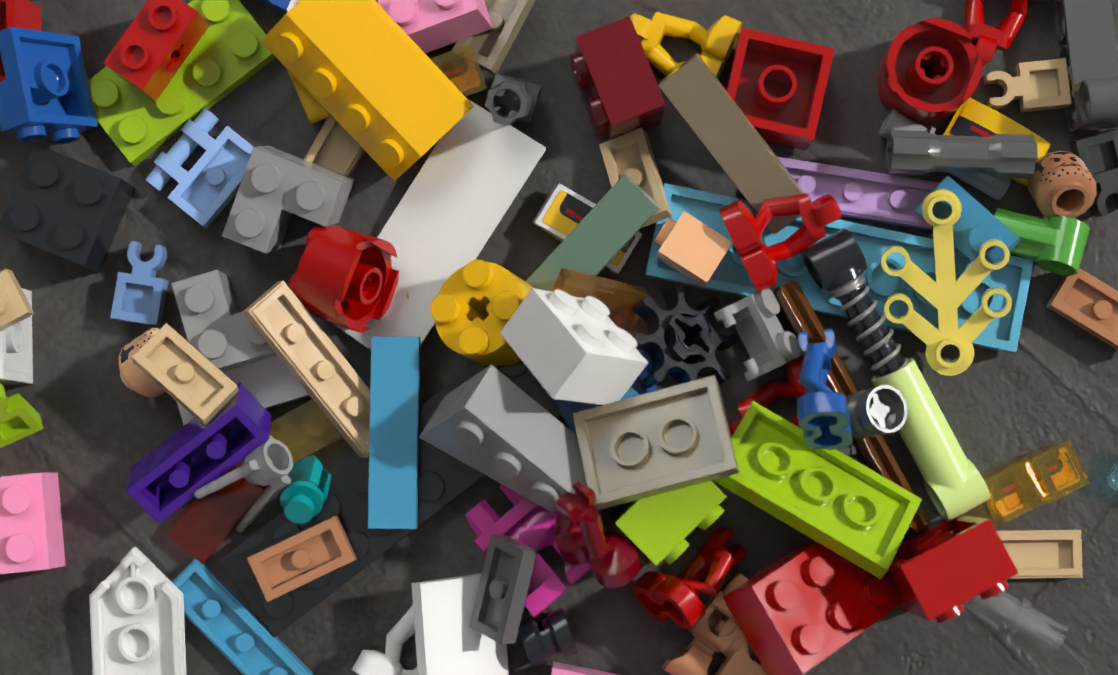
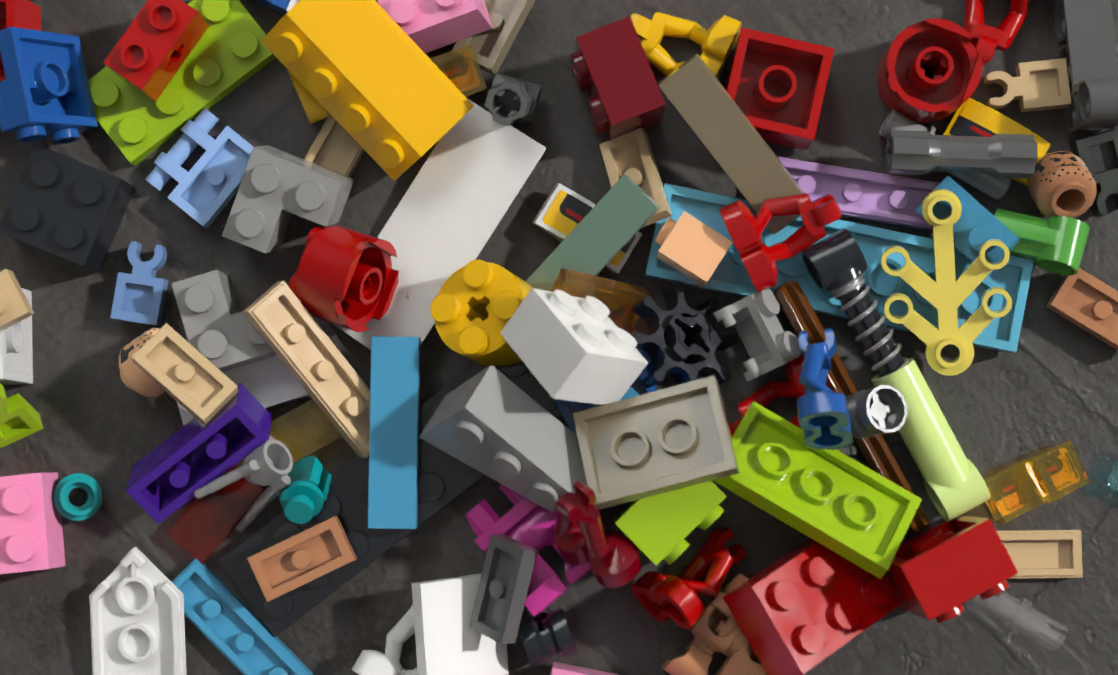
(93, 497): none -> teal plate

